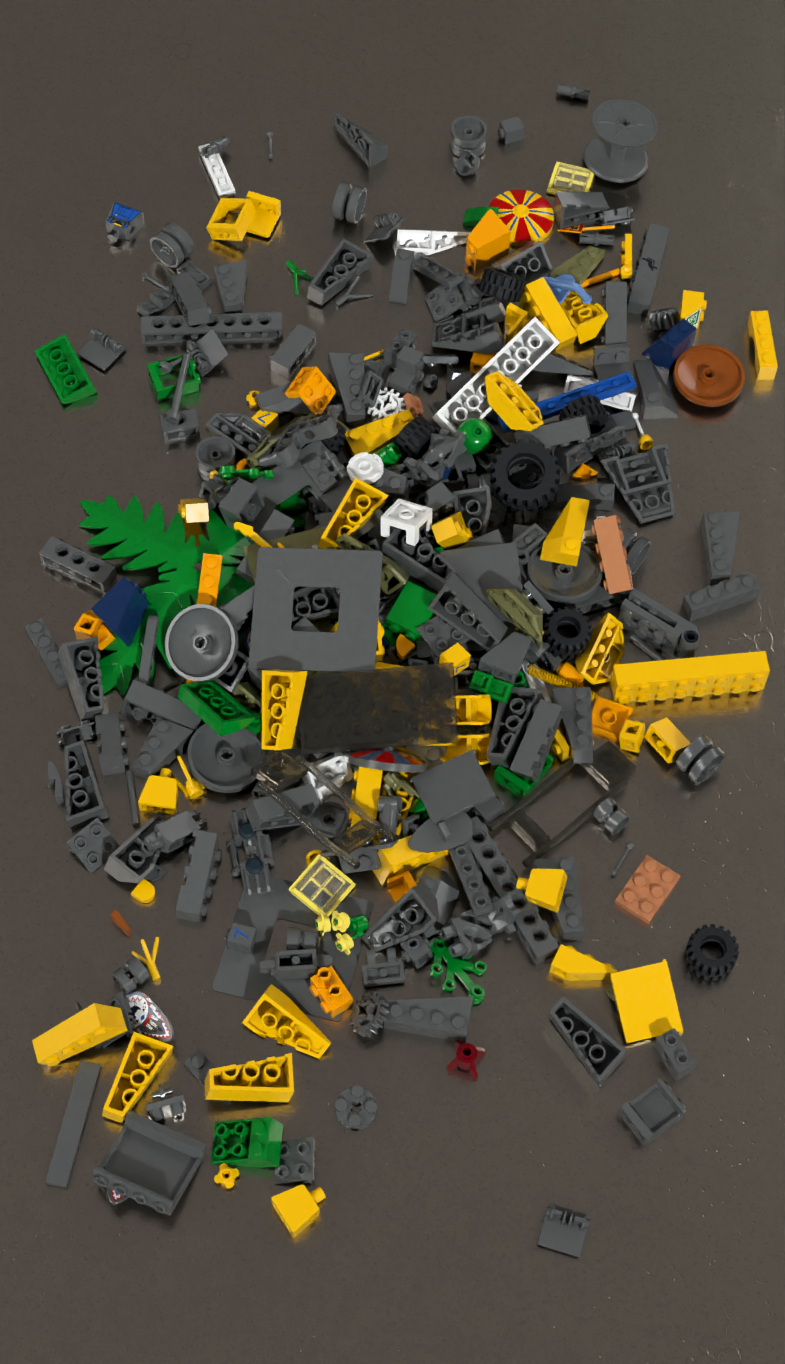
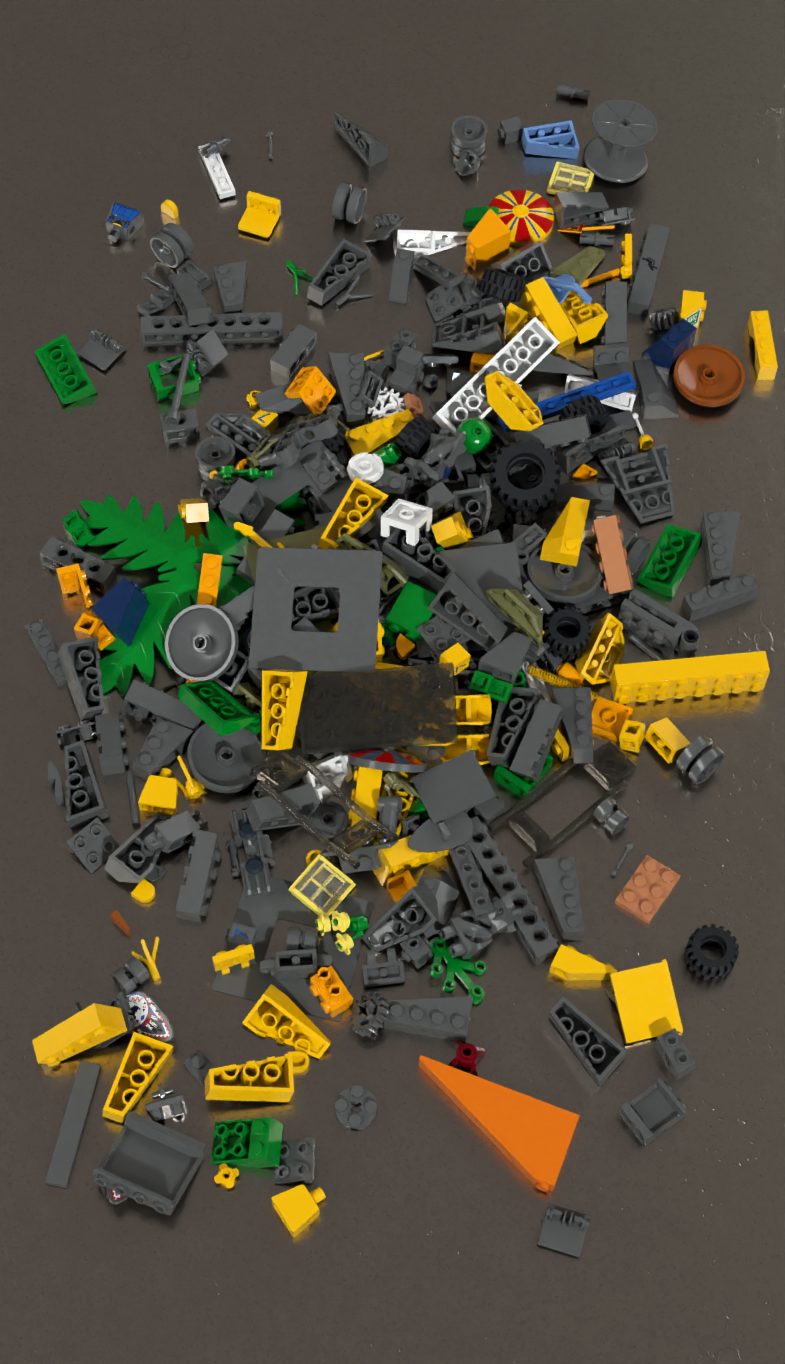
(74, 579): none -> light orange bracket
(77, 528): none -> green slope
(149, 649): dark grey beam -> none
(169, 208): none -> yellow tile
(237, 231): yellow window -> none
(240, 955): none -> yellow plate
(300, 1061): none -> yellow tile
(520, 1126): none -> orange slope
(544, 887): yellow torso -> none
(551, 140): none -> medium blue wedge
(670, 560): none -> green slope

